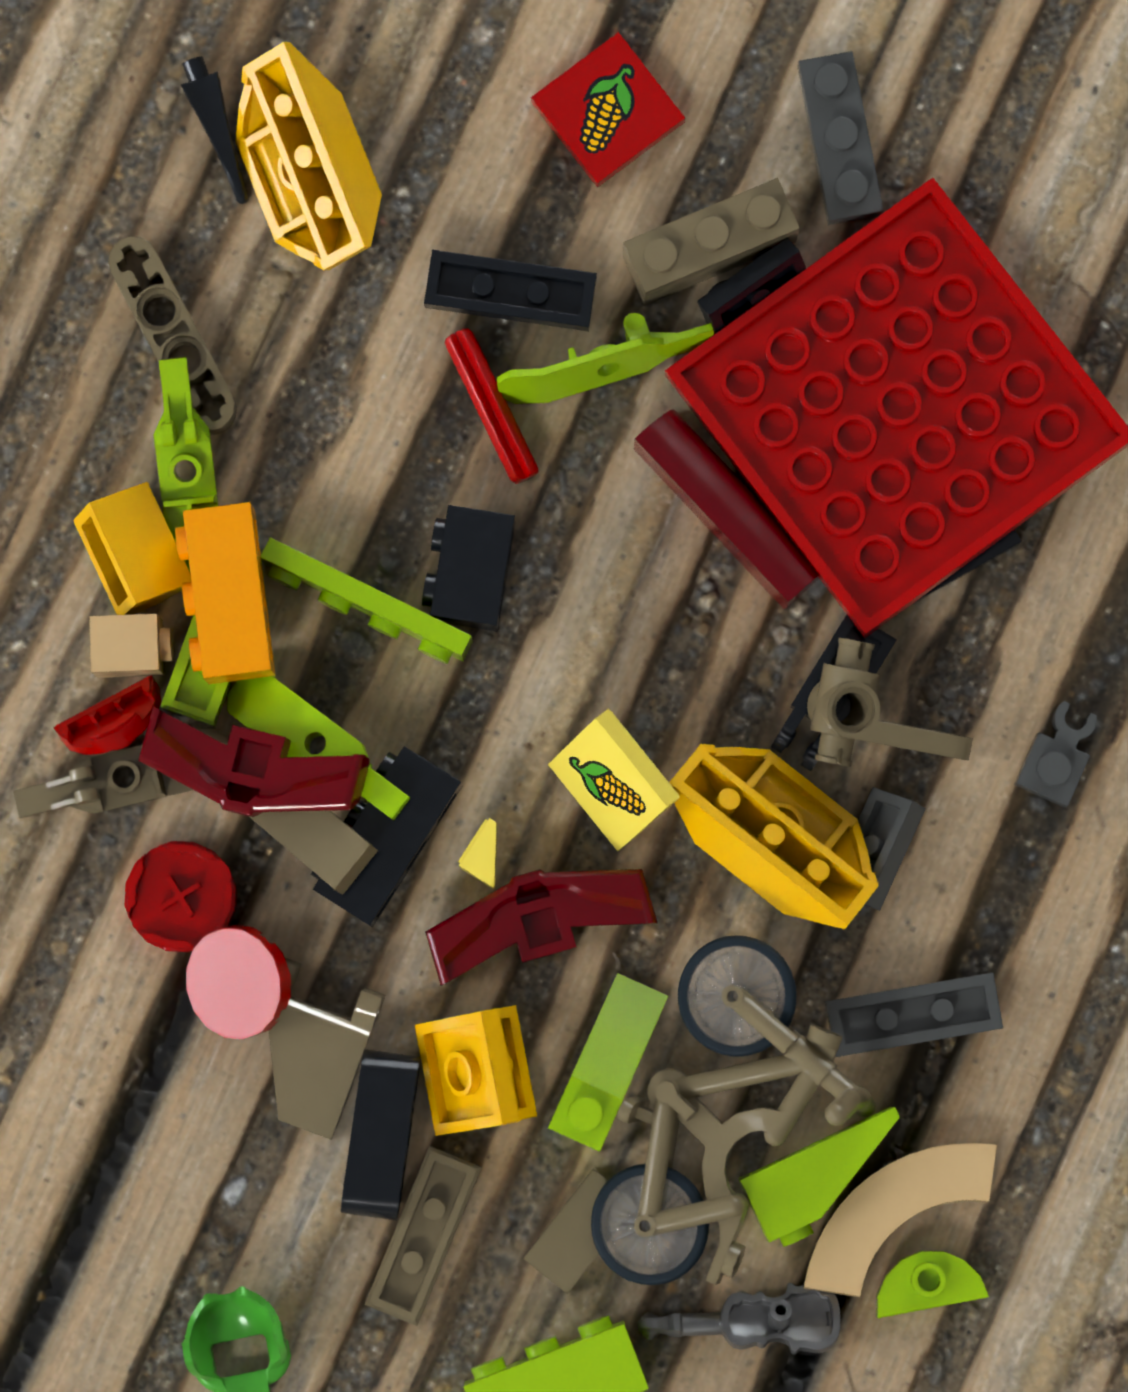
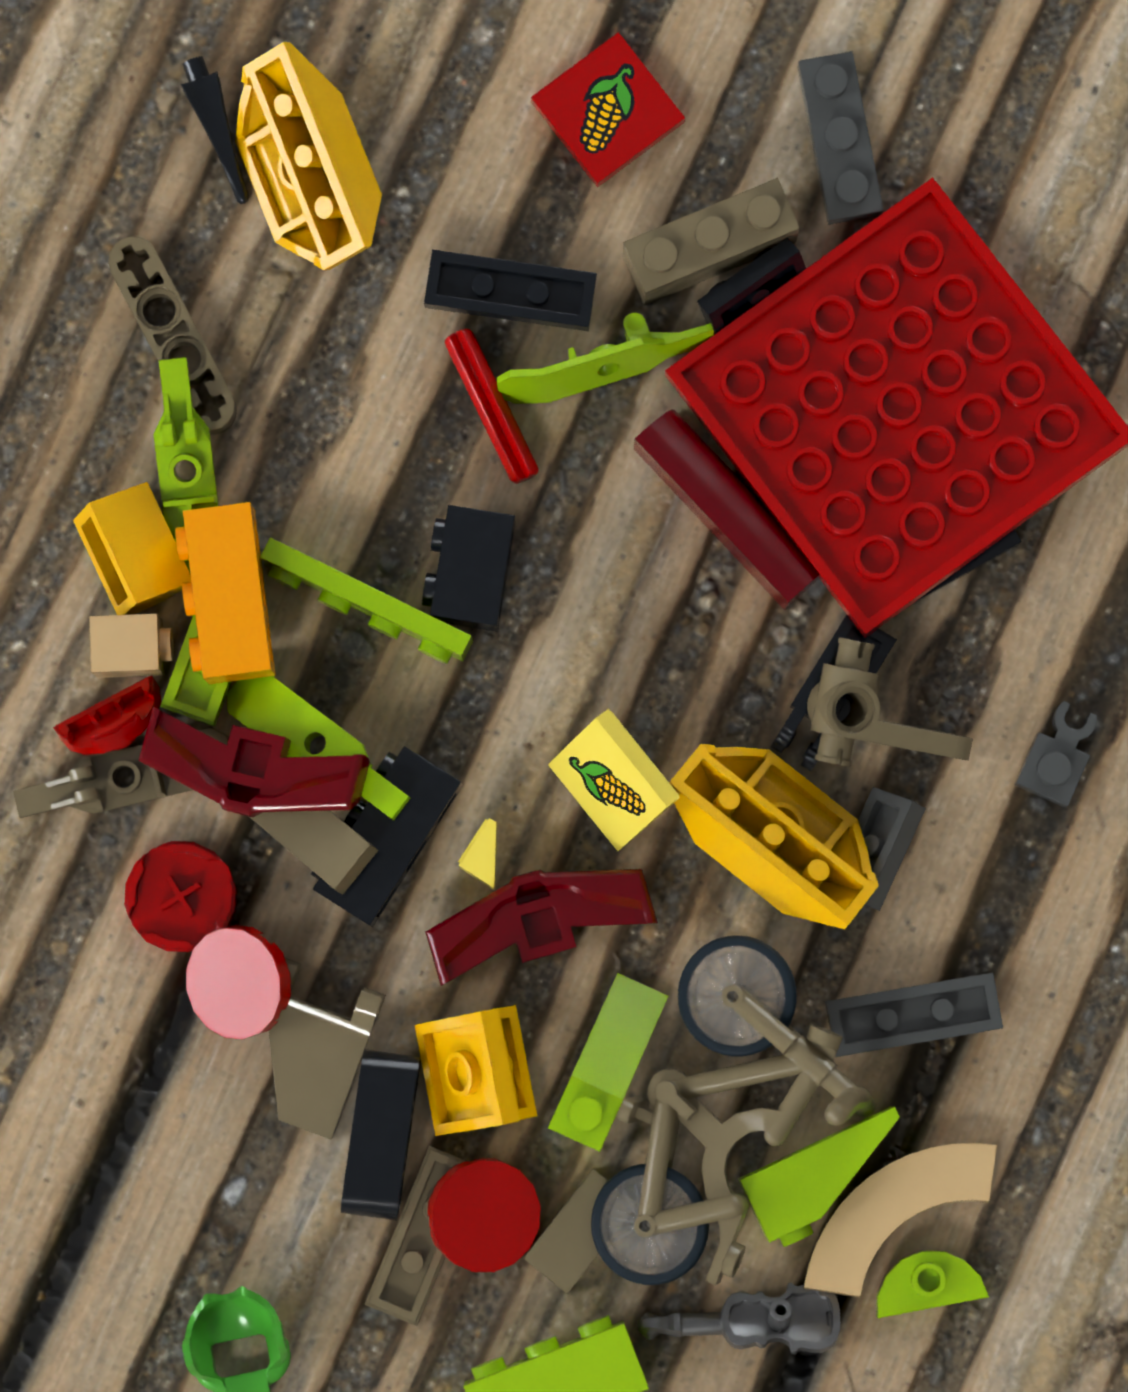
(484, 1215): none -> red tile

